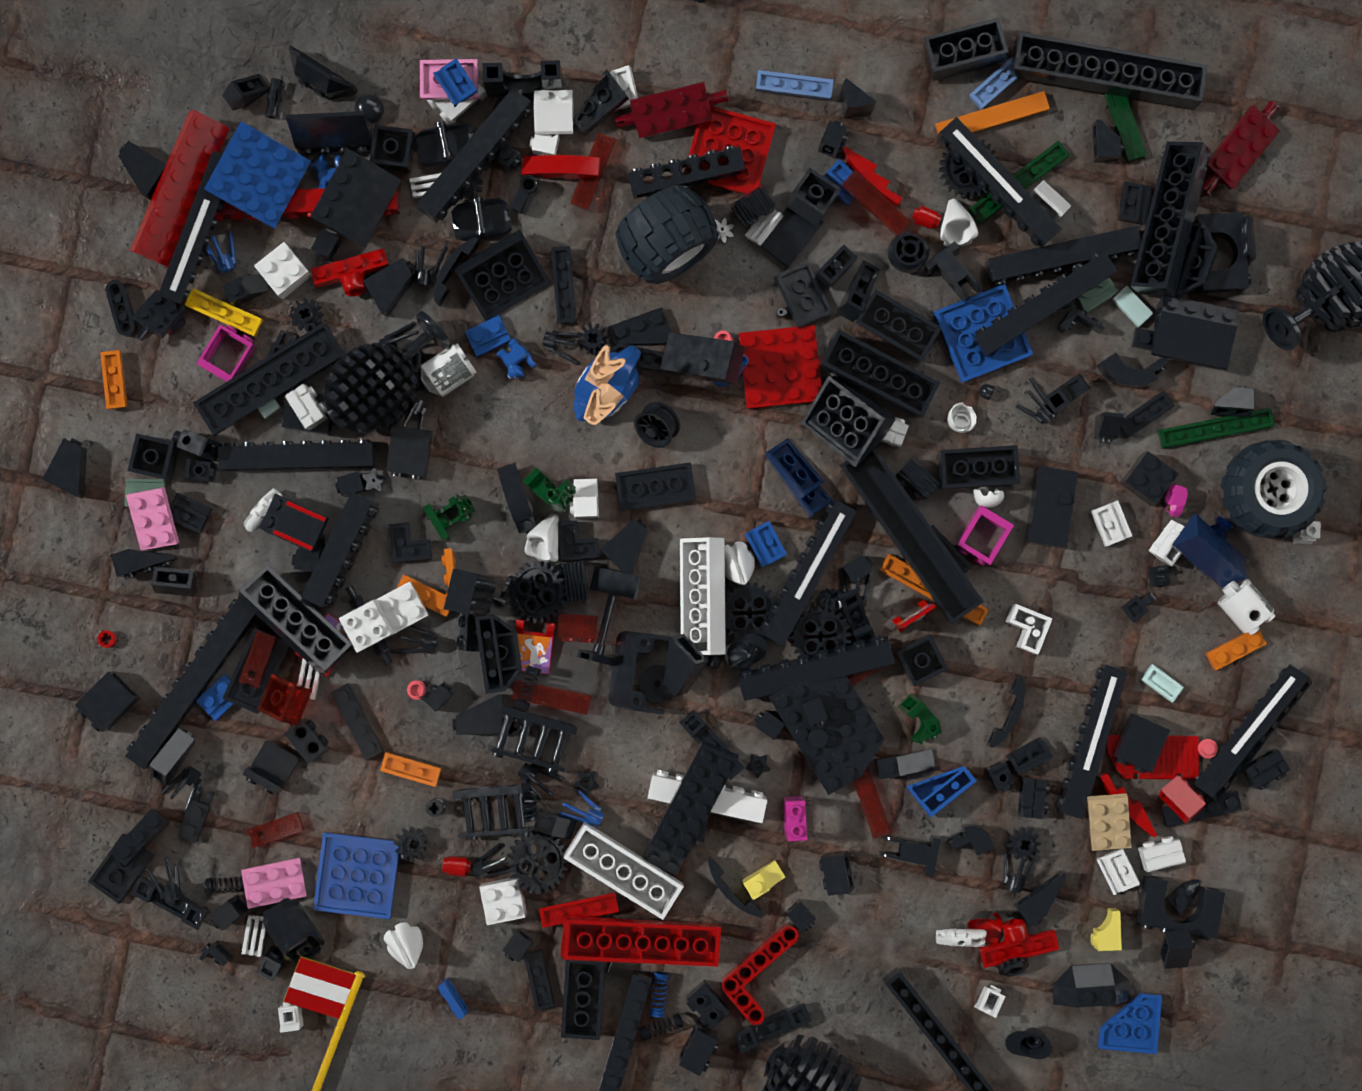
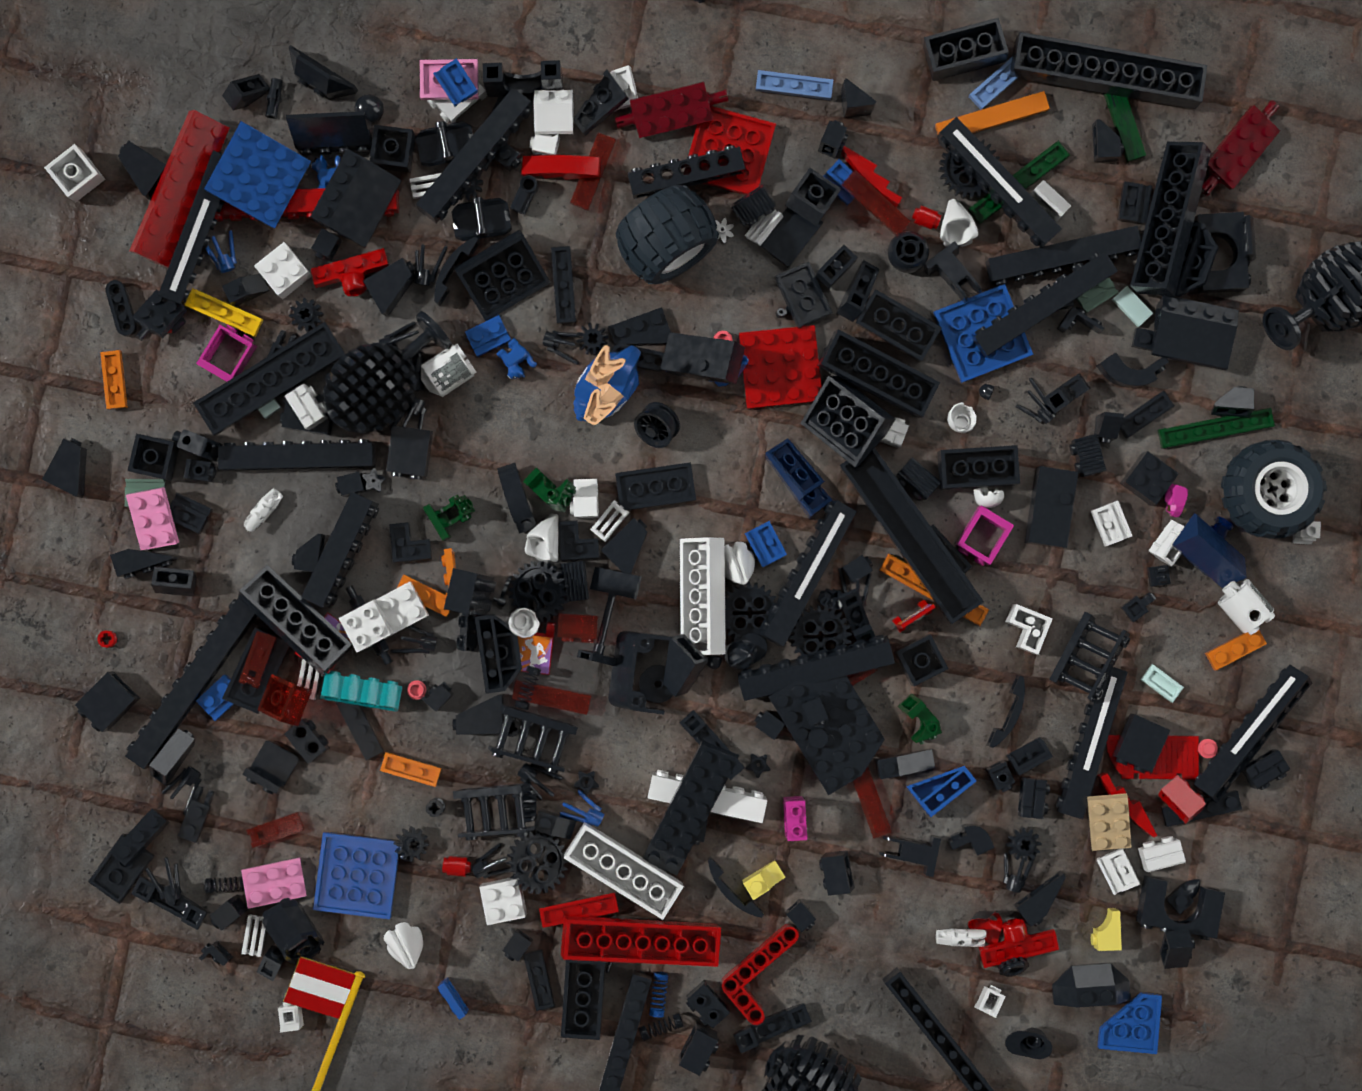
(74, 173): none -> white brick
(294, 523): black slope -> none
(361, 692): none -> teal brick
(523, 623): none -> white hair
(619, 509): none -> white tile
(1079, 641): none -> black fence
(1087, 455): none -> black brick

